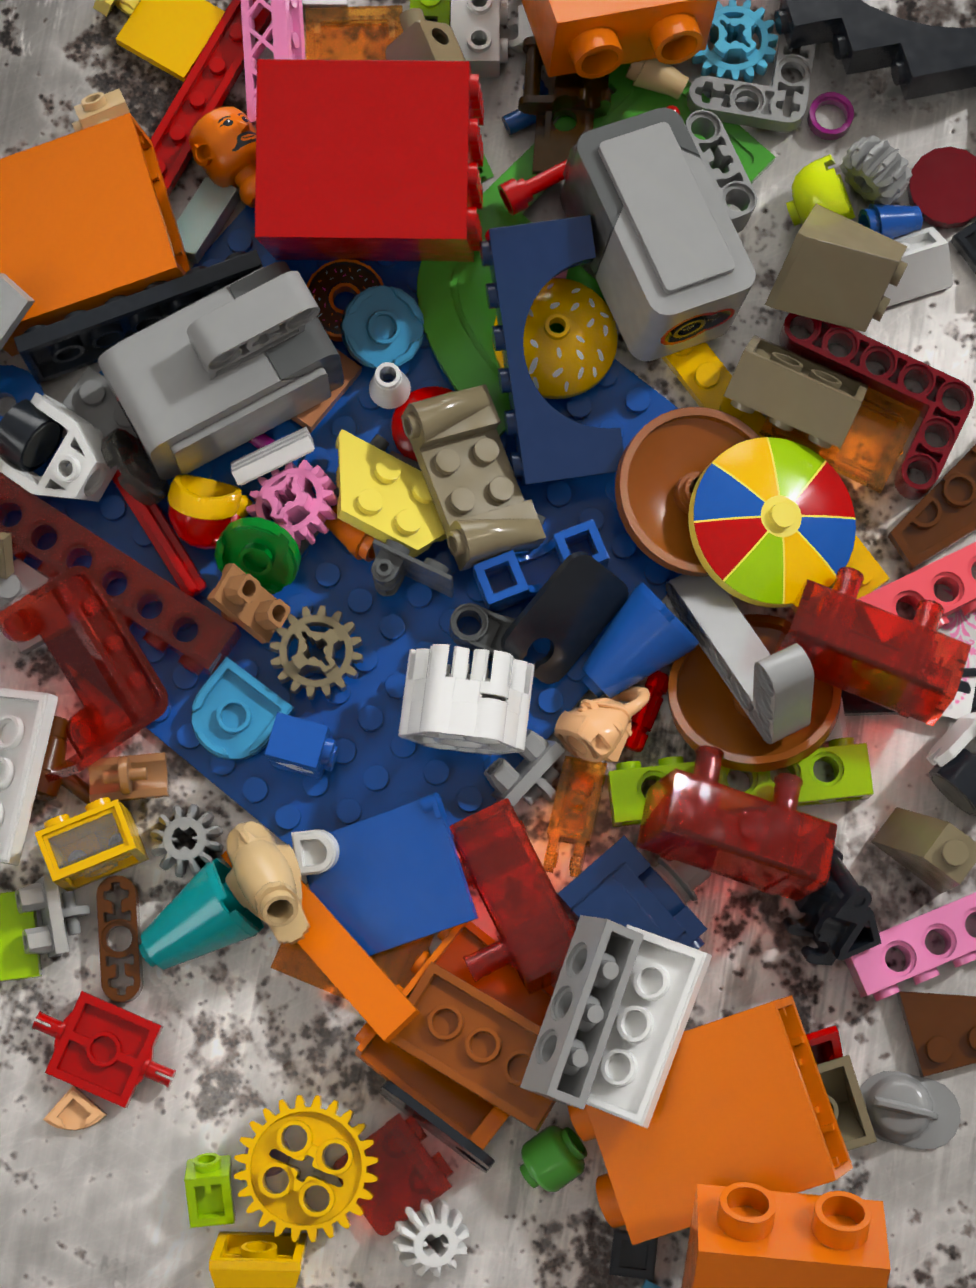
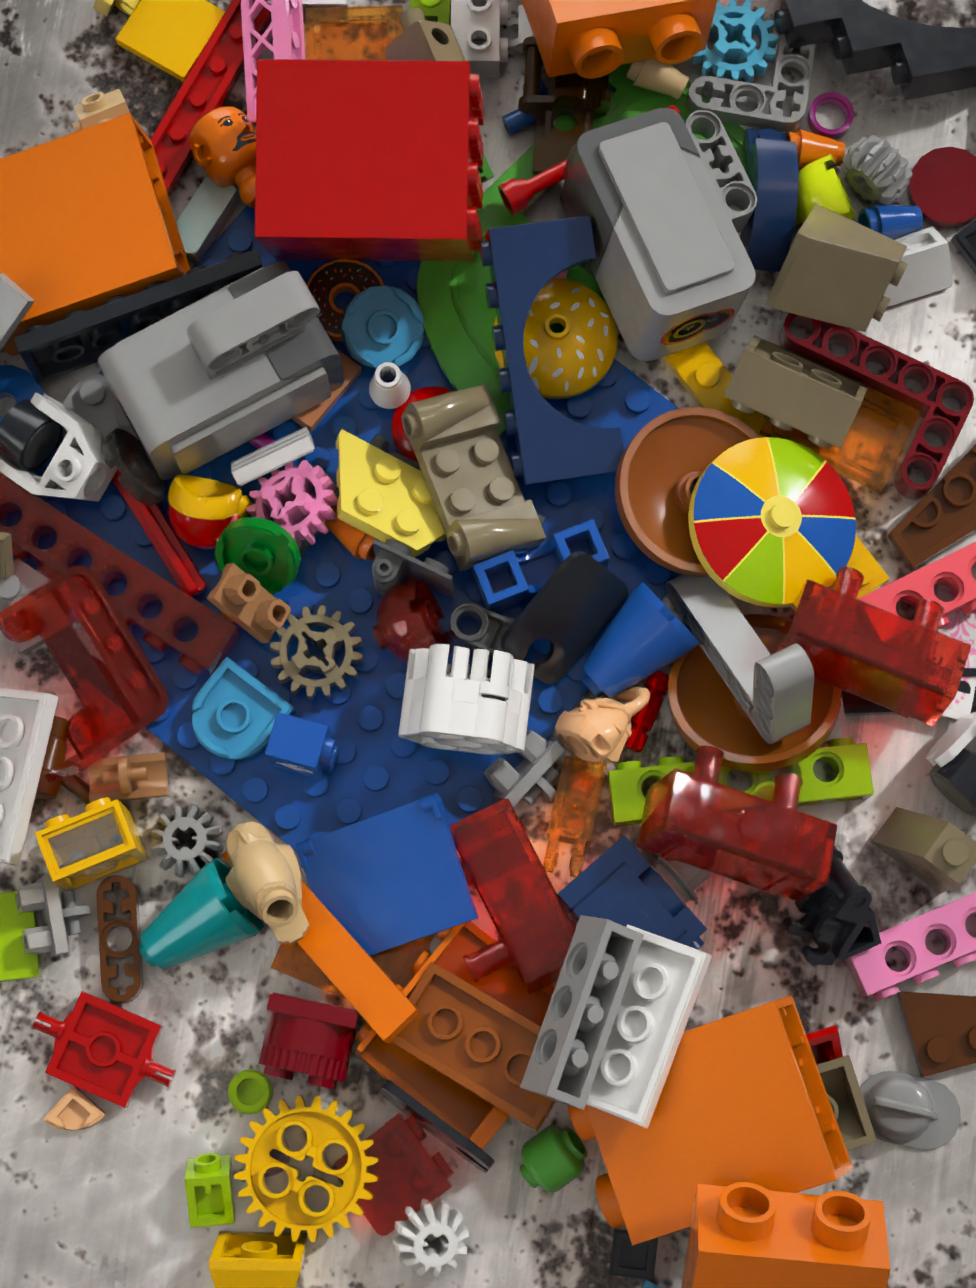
(250, 1091): none -> lime tile
(308, 1040): none -> dark red piece
(315, 851): white tile -> none
(409, 619): none -> clear red cylinder
(774, 177): none -> dark blue arch
(814, 146): none -> orange cone

